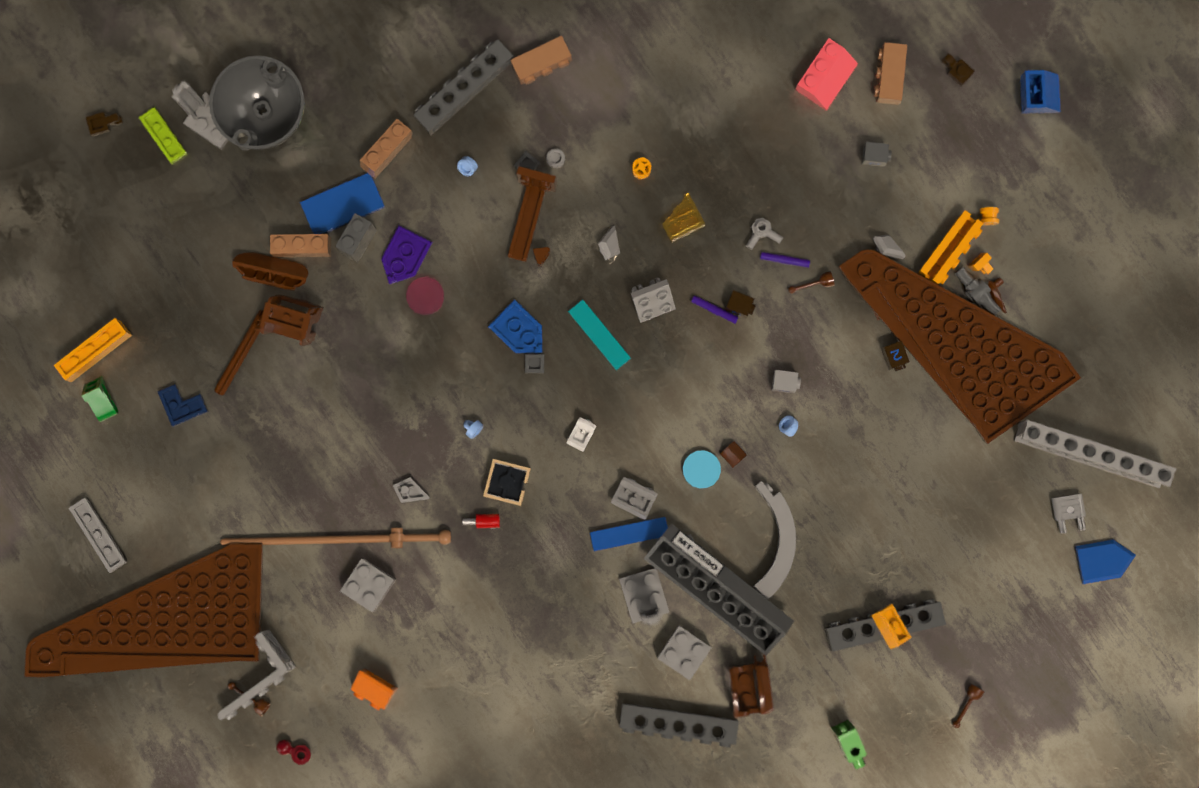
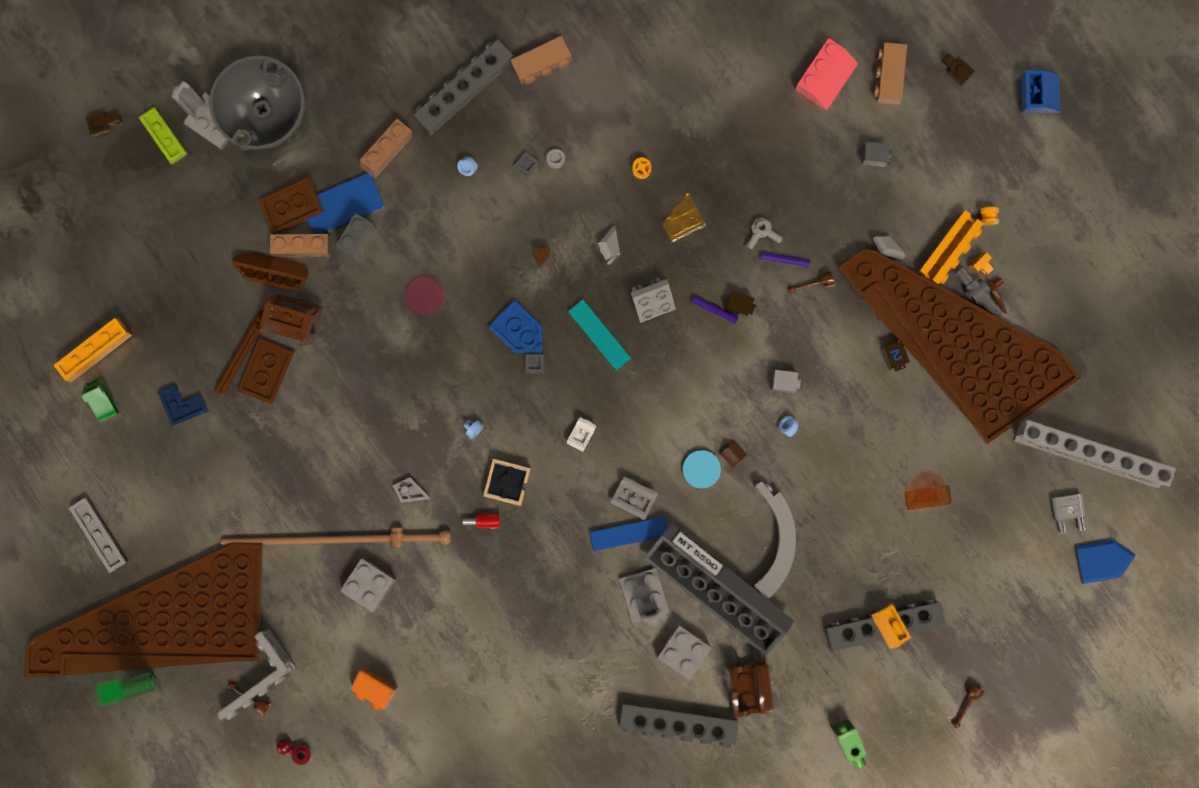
(125, 688): none -> green brick
(266, 371): none -> reddish brown tile
(291, 206): none -> reddish brown tile
(404, 255): dark purple tile -> none
(536, 185): reddish brown bracket -> none
(928, 497): none -> clear orange slope

